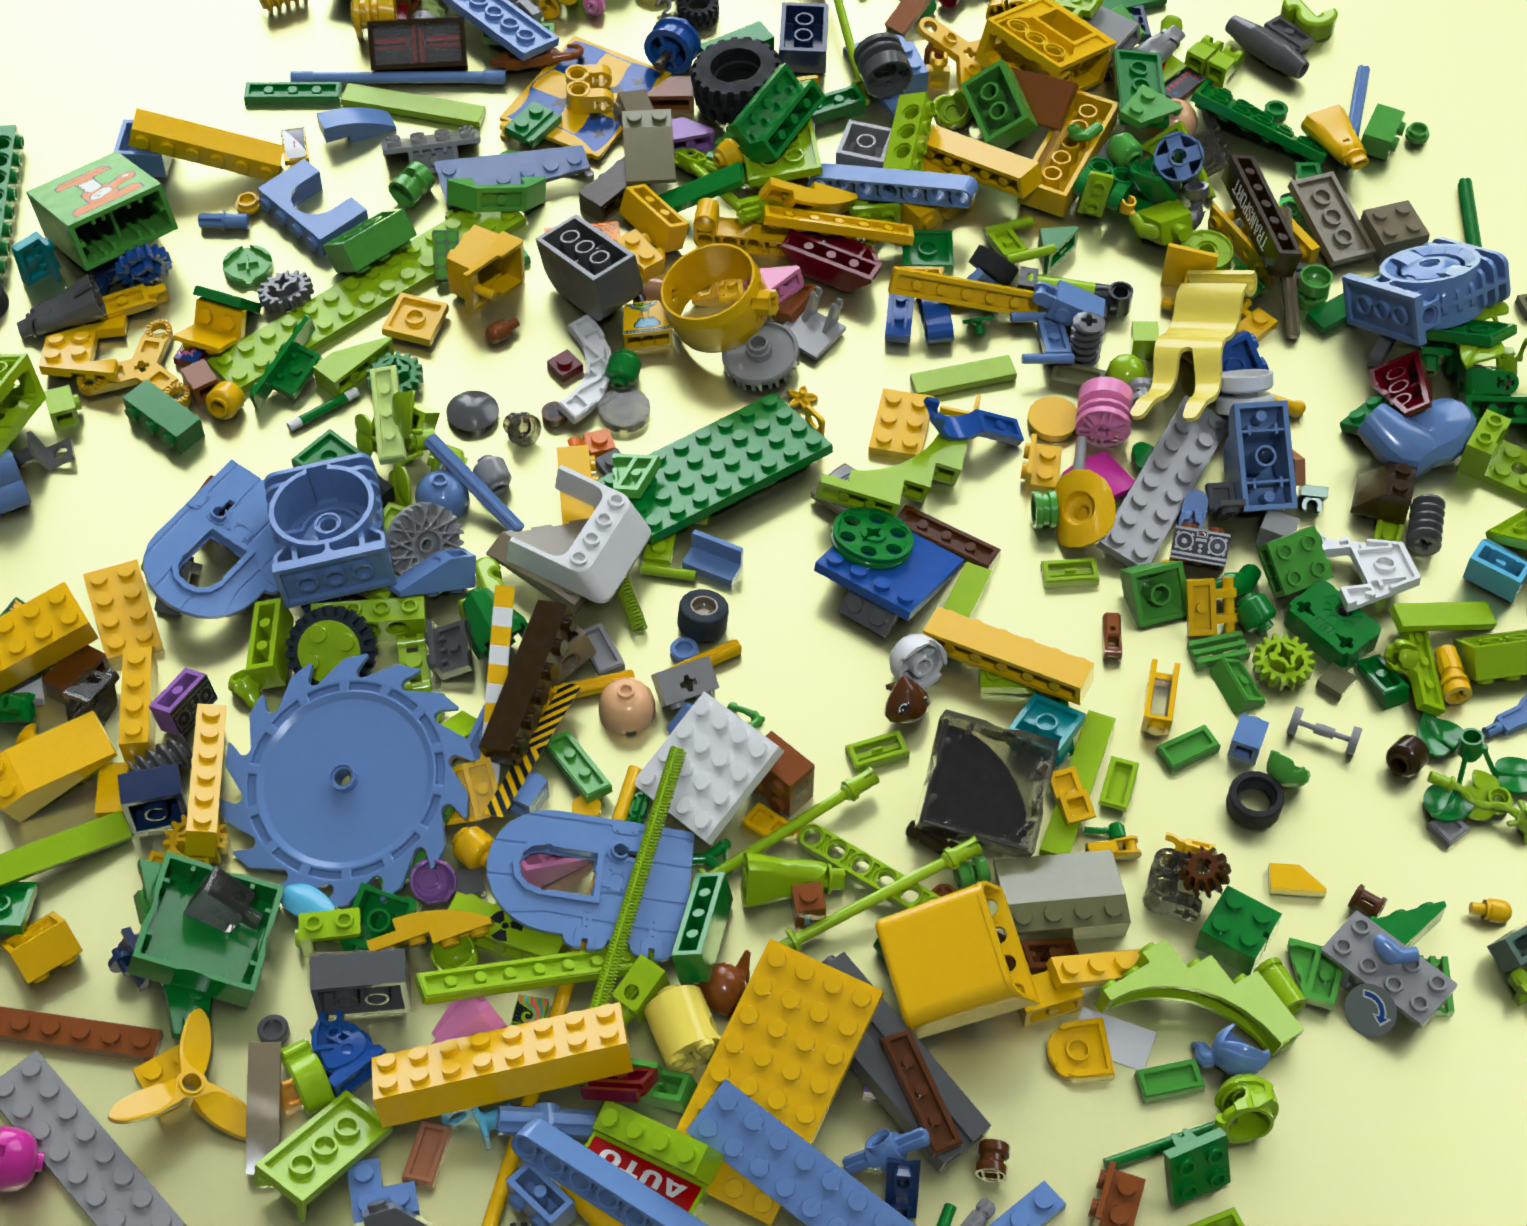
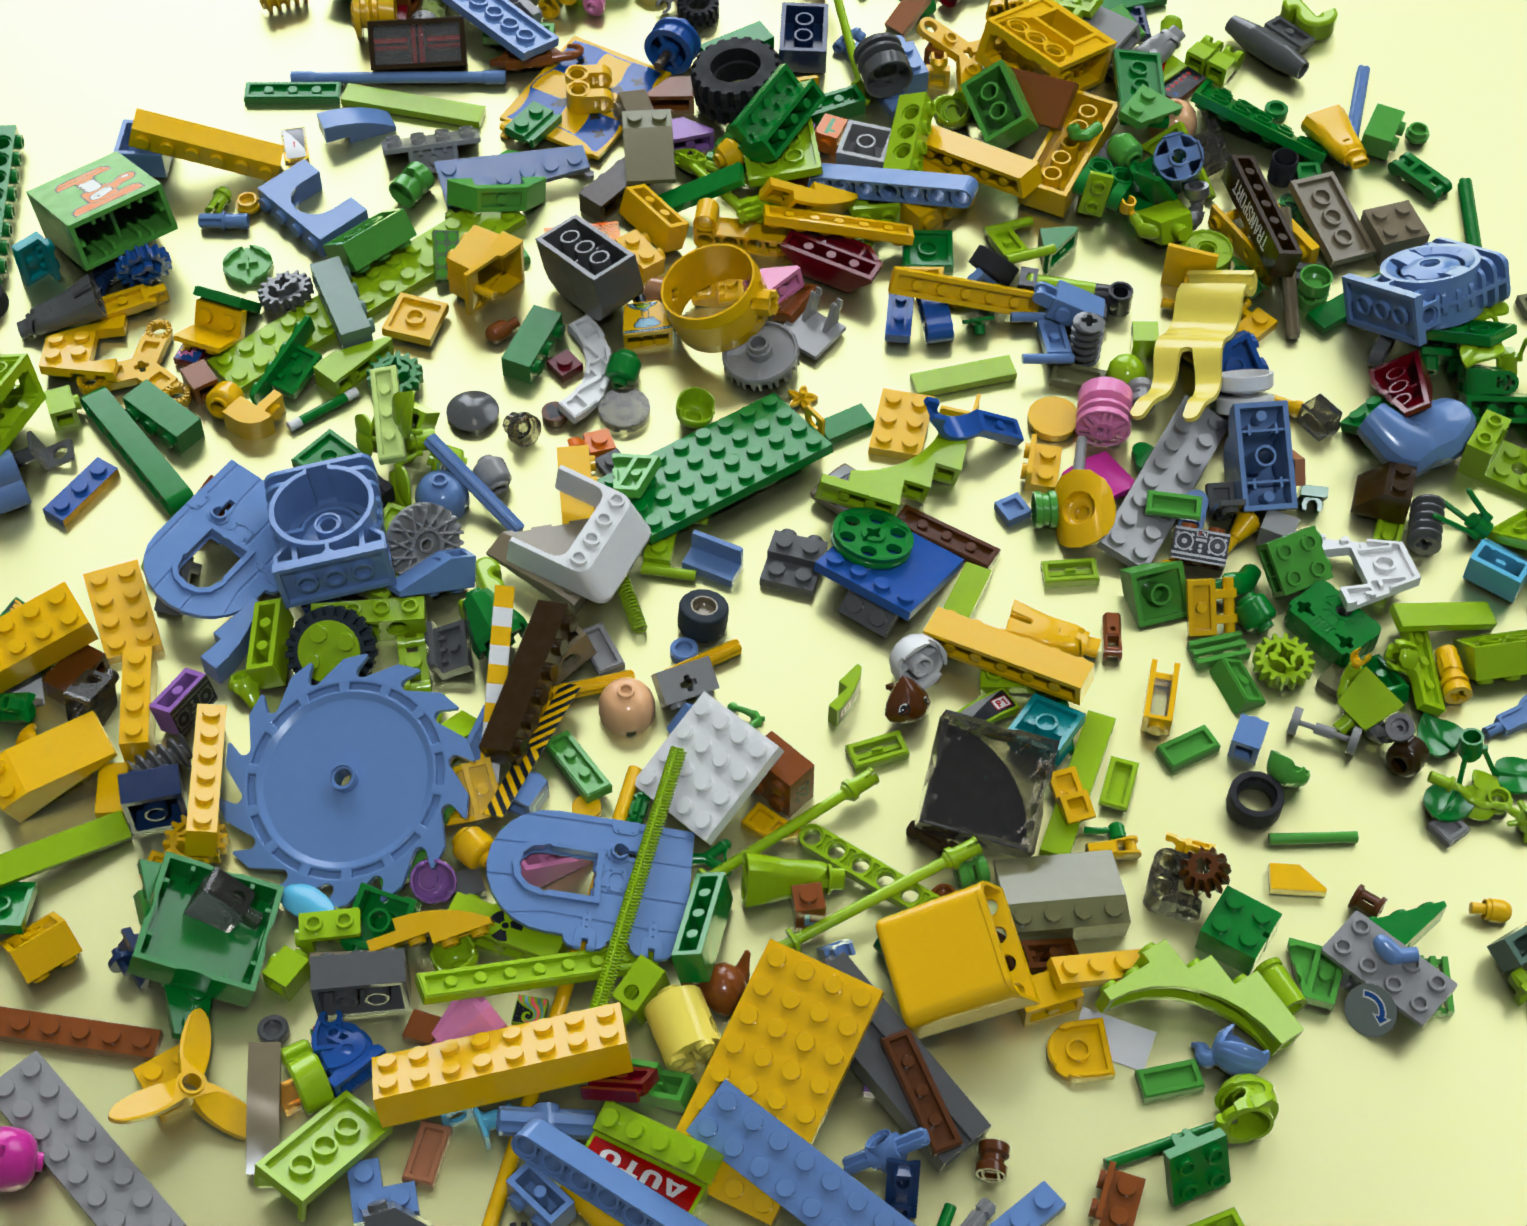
(81, 492): none -> plate
(137, 449): none -> green beam
(221, 197): none -> lime pin
(231, 645): none -> medium blue slope
(253, 420): none -> yellow brick
(287, 972): none -> lime brick
(342, 302): none -> brick
(420, 1028): none -> dark orange tile
(532, 344): none -> green brick
(695, 407): none -> lime hair
(792, 562): none -> dark grey plate
(829, 133): none -> orange brick
(836, 948): none -> medium blue plate
(847, 423): none -> tile
(847, 695): none -> lime slope
(858, 35): none -> medium blue arm
(992, 706): none -> slope
(1012, 509): none -> medium blue tile
(1051, 631): none -> yellow piece
(1173, 505): none -> bright green tile
(1243, 526): none -> yellow cone
(1282, 167): none -> black piece
(1313, 838): none -> bright green bar
(1319, 417): none -> clear smoke brick
(1370, 705): none -> lime torso
(1420, 176): none -> green plate
(1477, 525): none -> green plant

